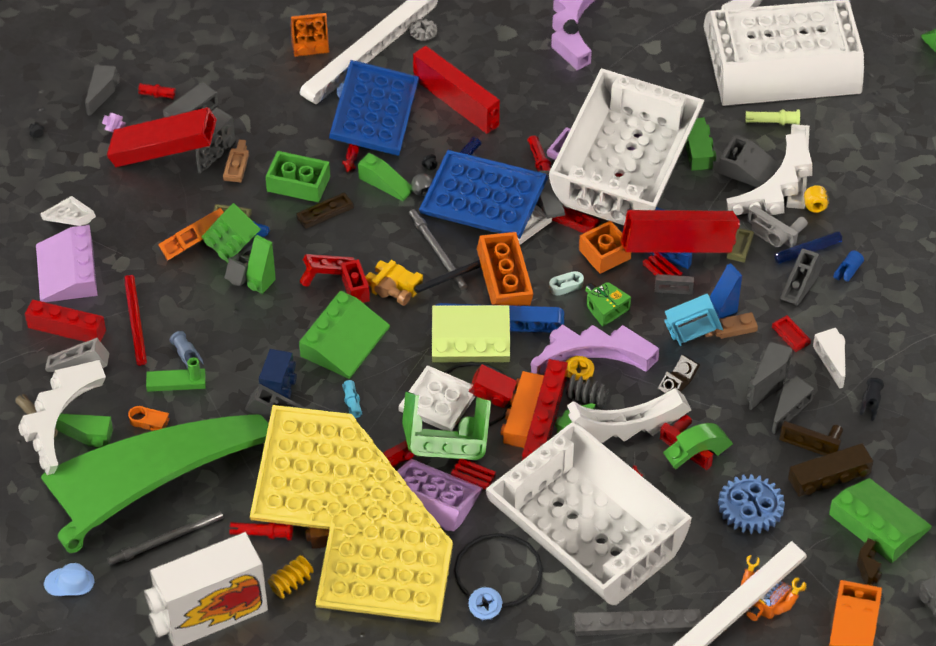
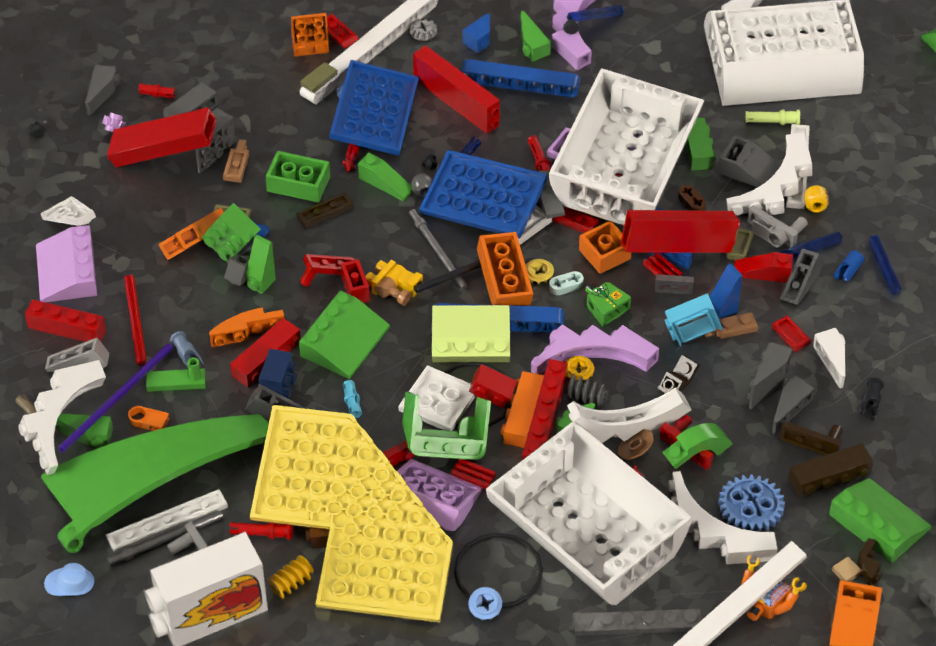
(115, 398): none -> dark purple piece
(167, 521): none -> white tile
(187, 539): none -> light grey piece
(239, 326): none -> orange slope
(249, 364): none -> red brick
(319, 77): none -> olive tile
(340, 32): none -> red plate
(478, 34): none -> blue slope
(522, 78): none -> blue beam
(534, 42): none -> bright green slope
(535, 266): none -> light yellow gear
(596, 13): none -> clear blue axle
(636, 445): none -> medium nougat dish
(695, 197): none -> reddish brown beam
(712, 533): none -> white arch
(766, 267): none -> red slope
(846, 570): none -> tan tile
(885, 264): none -> clear blue axle

